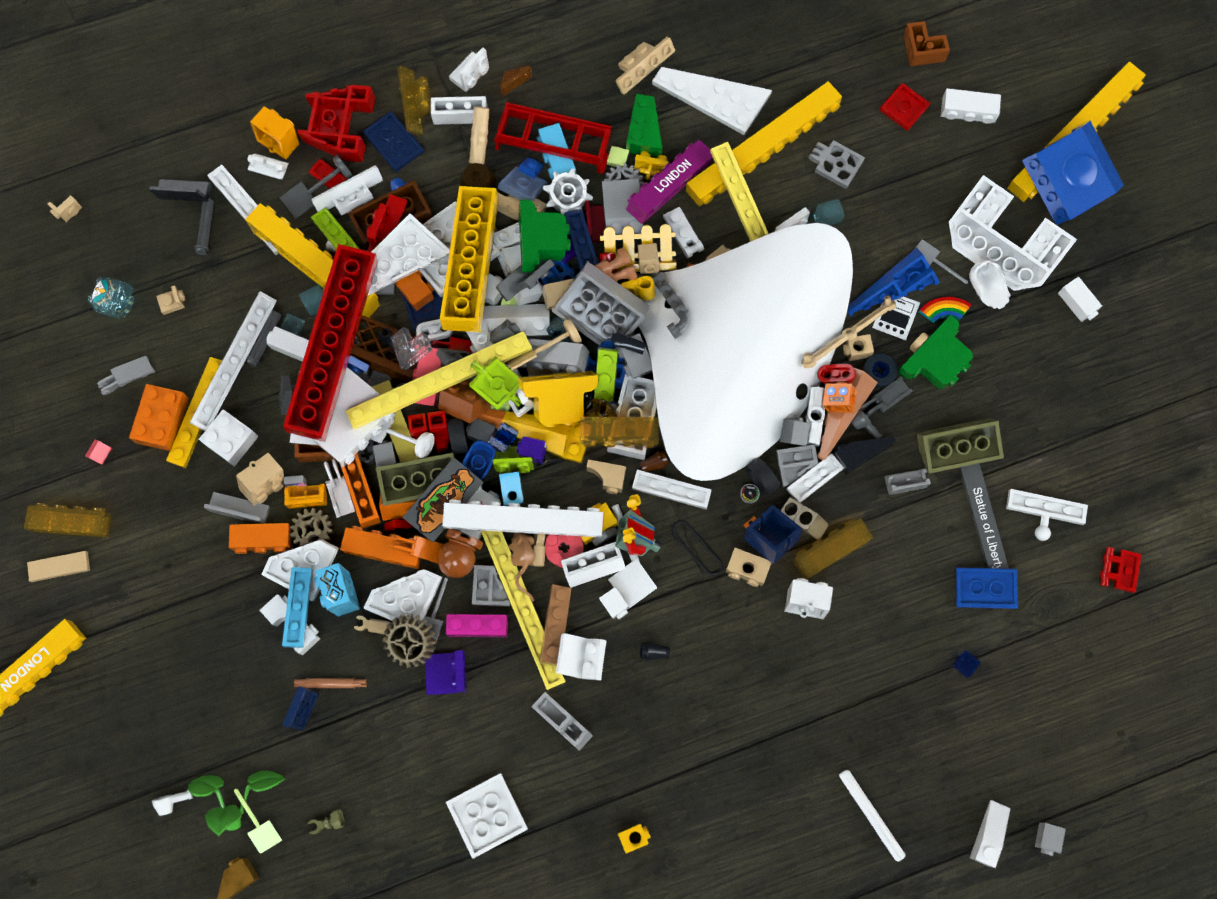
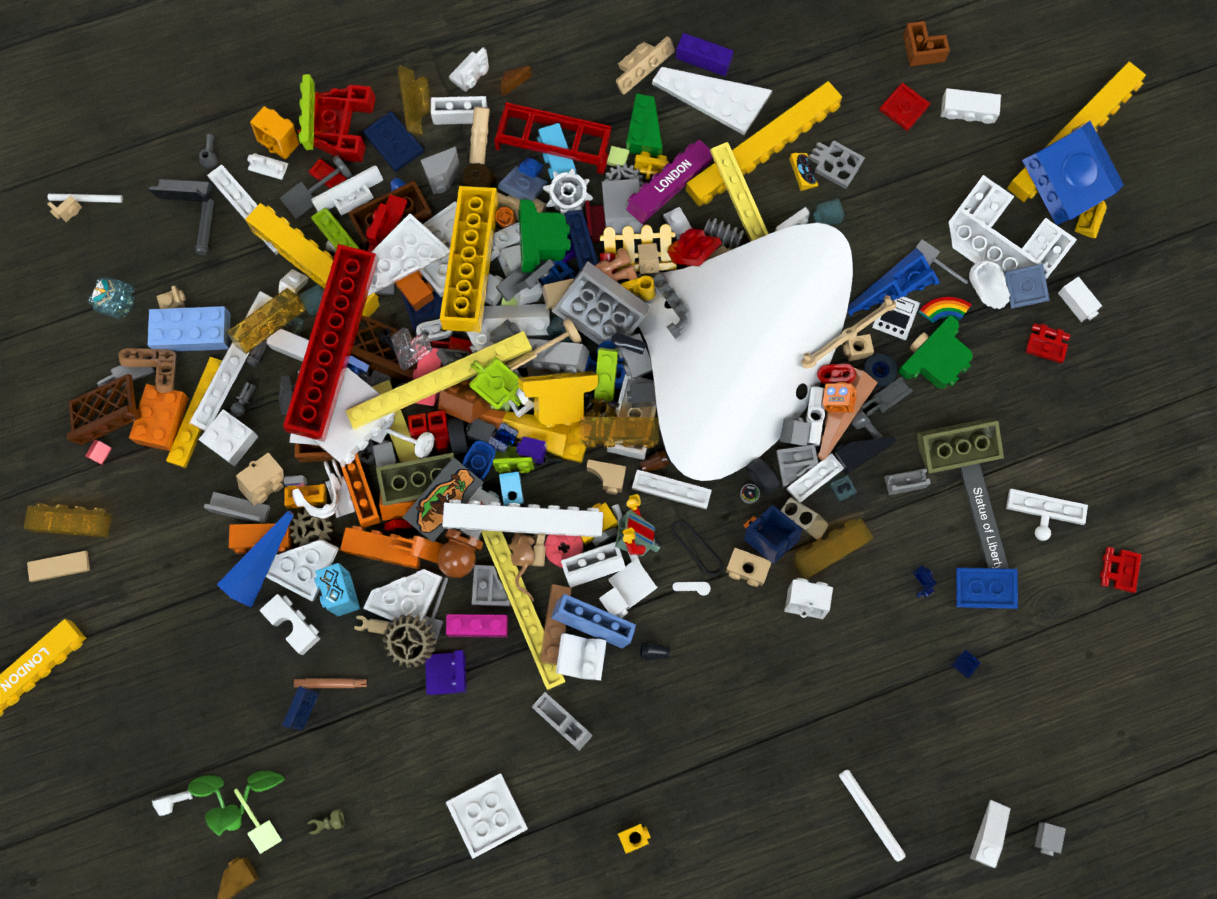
(87, 198): none -> white bar
(105, 422): none -> reddish brown fence
(161, 364): none -> medium nougat beam
(189, 329): none -> light blue brick
(212, 159): none -> dark grey bar
(238, 409): none -> dark grey pin
(247, 576): none -> blue wedge
(266, 320): none -> clear yellow brick
(293, 281): none -> white bracket
(297, 607): medium azure plate -> none
(307, 106): none -> lime plate
(327, 510): none -> white helmet
(441, 170): none -> light grey slope
(505, 217): none -> orange wheel
(593, 621): none -> medium blue brick
(641, 395): none -> dark grey brick
(693, 248): none -> red plate
(701, 587): none -> white sticker
(704, 54): none -> dark purple brick
(724, 233): none -> light grey piece
(803, 171): none -> slope
(843, 488): none -> clear light blue tile
(925, 576): none -> clear blue bracket
(1027, 286): none -> sand blue tile
(1045, 347): none -> red plate
(1090, 220): none -> yellow slope

